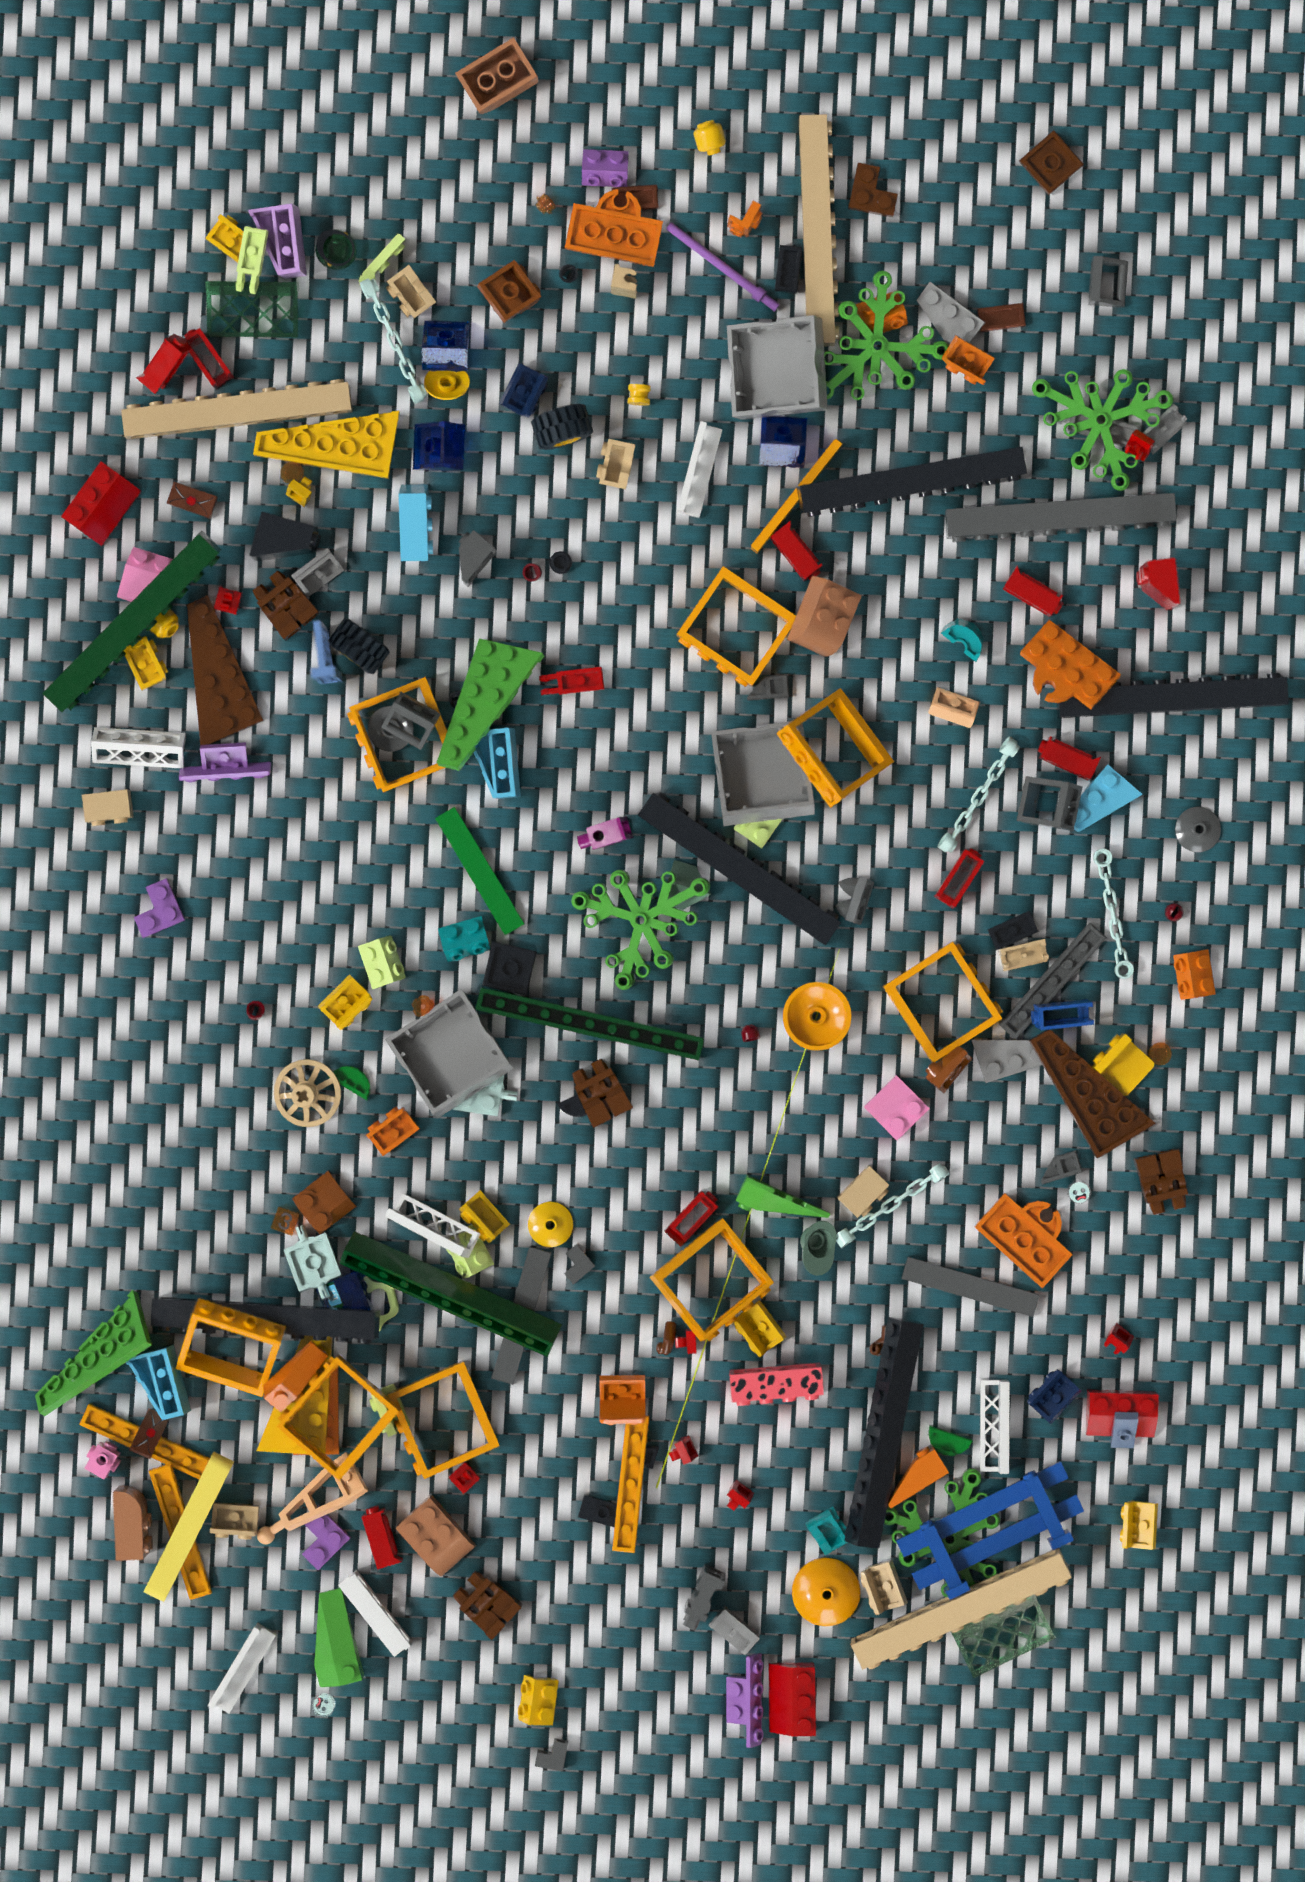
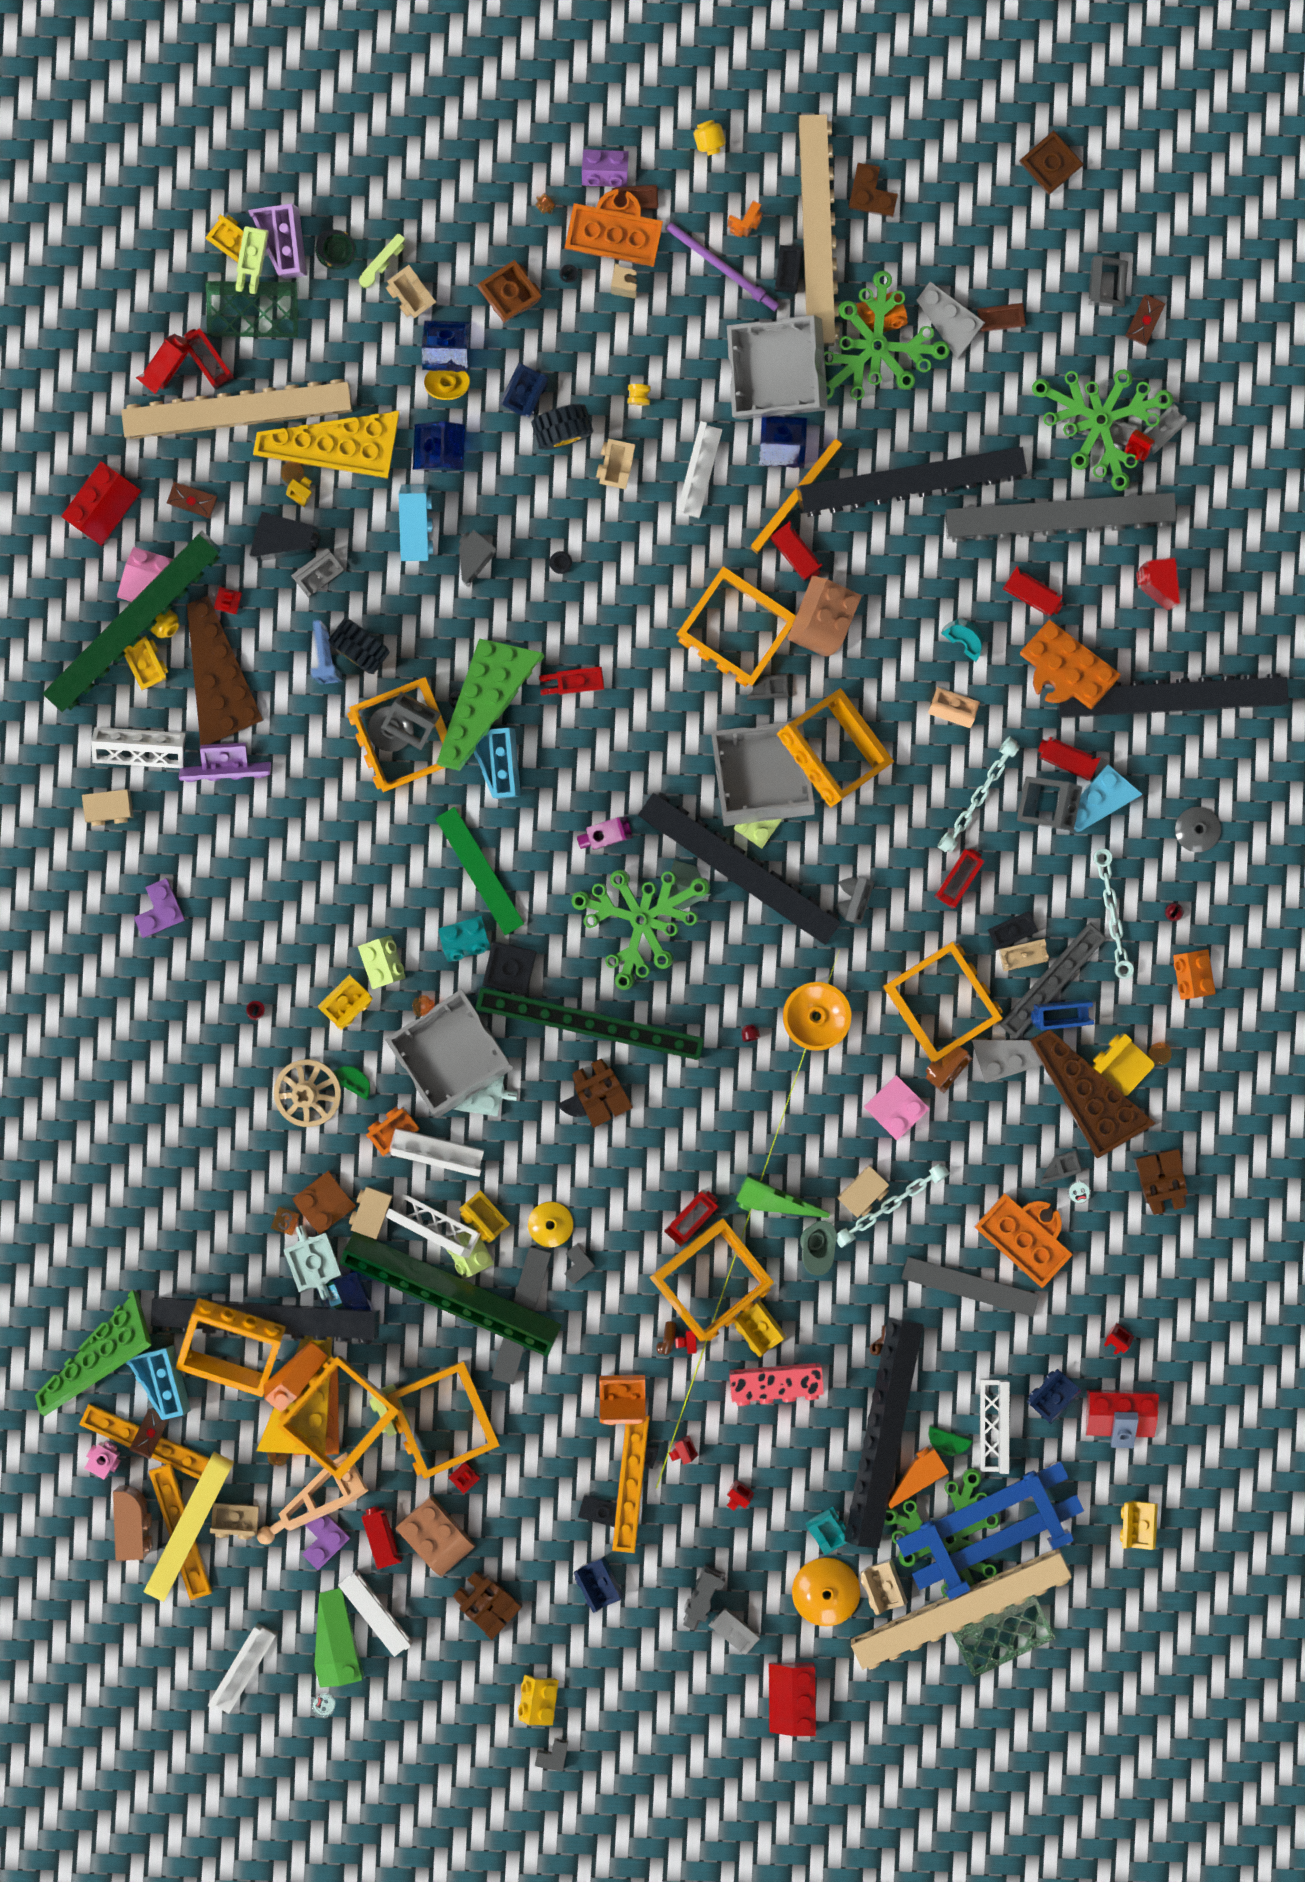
(279, 1461): none -> clear orange plate
(300, 610): reddish brown hips -> none
(371, 1212): none -> tan brick
(392, 1298): yellowish green helmet -> none
(416, 391): light aqua piece -> none
(436, 1152): none -> white fence
(497, 76): nougat brick -> none
(528, 574): dark red hinge -> none
(598, 1584): none -> dark blue bracket
(745, 1700): medium lavender bracket -> none
(967, 359): orange bracket -> none
(1145, 320): none -> copper tile

